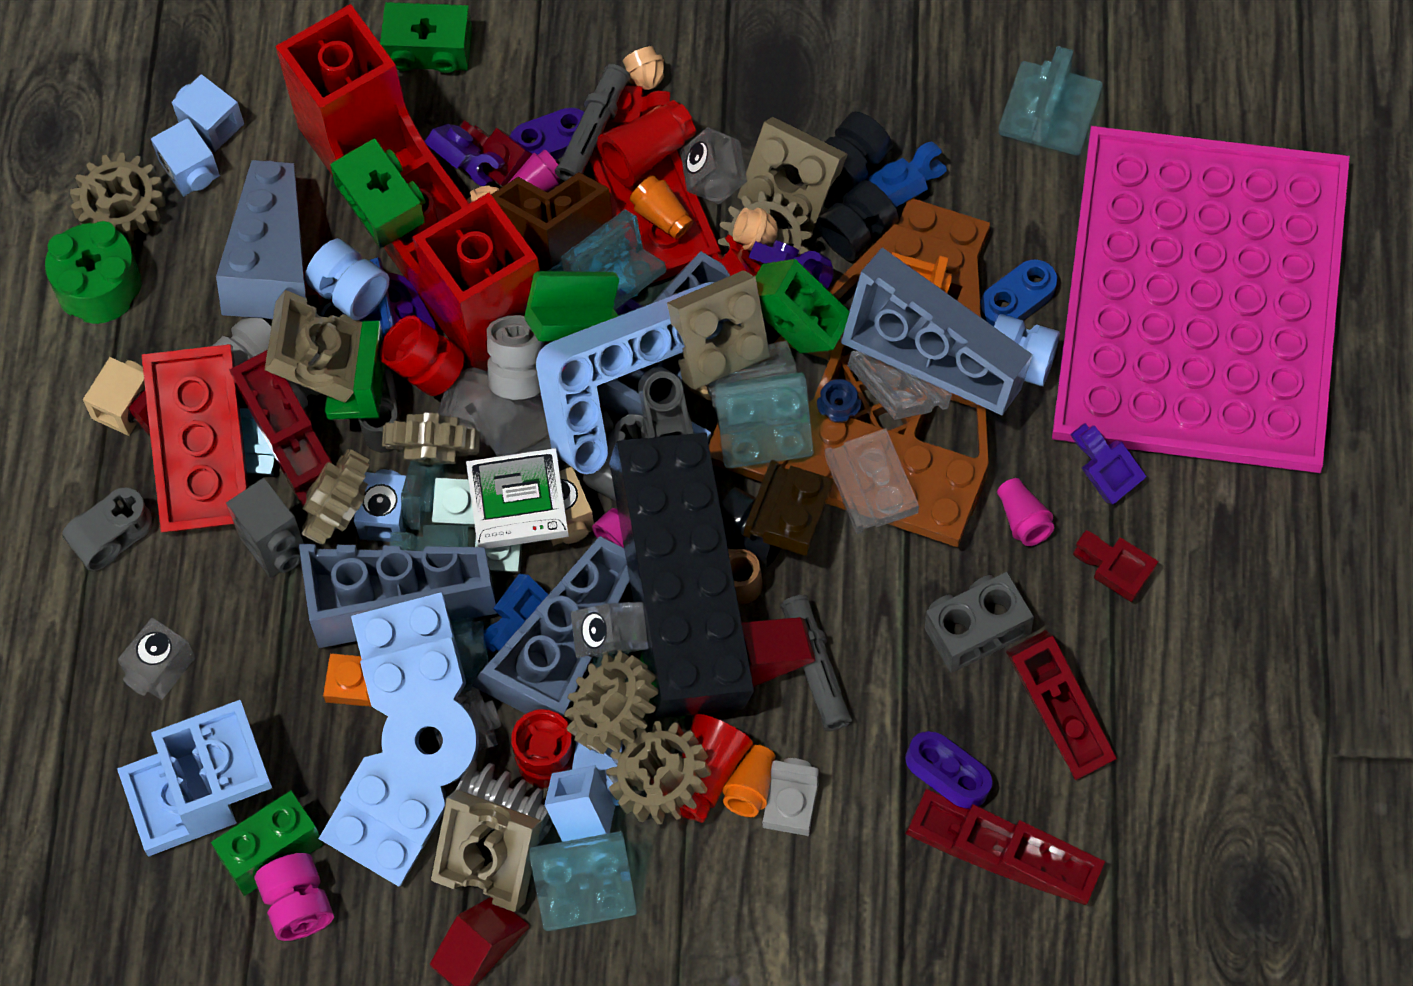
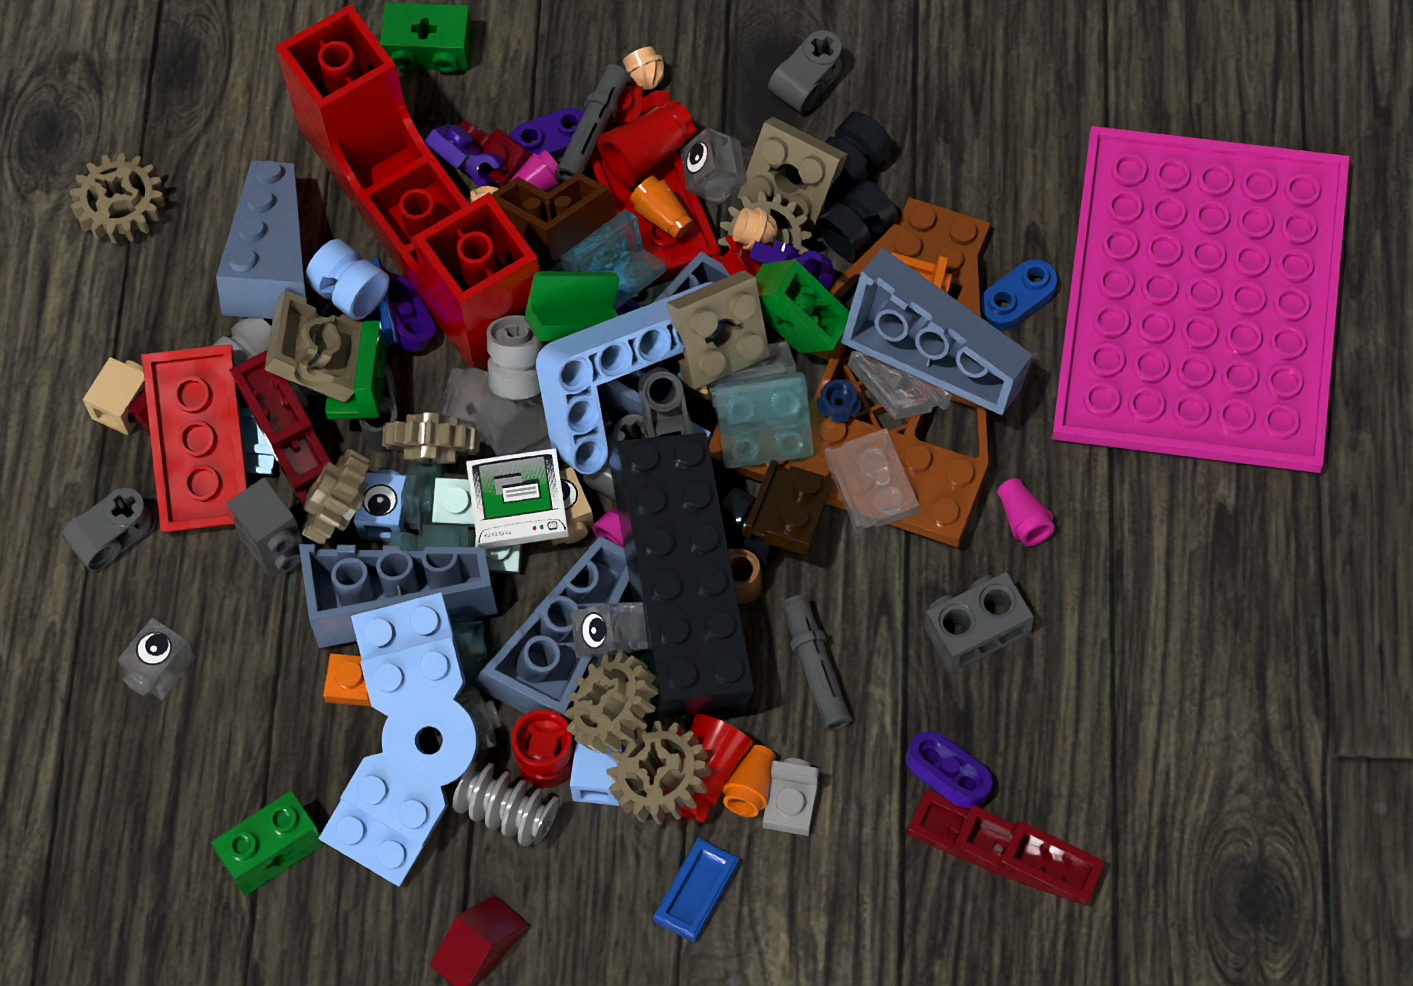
(93, 272): green brick -> none
(185, 157): light blue brick -> none
(194, 778): light blue bracket -> none
(209, 110): light blue brick -> none
(295, 901): dark pink wheel -> none
(385, 213): green brick -> none
(422, 355): red wheel -> none
(461, 862): dark tan brick -> none
(515, 608): blue plate -> none
(579, 803): light blue brick -> none
(583, 881): clear light blue bracket -> none
(696, 890): none -> blue tile
(776, 647): dark red slope -> none
(808, 71): none -> dark grey piece
(906, 180): blue plate -> none
(1038, 341): light blue wheel -> none
(1051, 104): clear light blue bracket -> none
(1061, 704): dark red slope -> none
(1111, 467): dark purple plate -> none
(1120, 567): dark red plate -> none

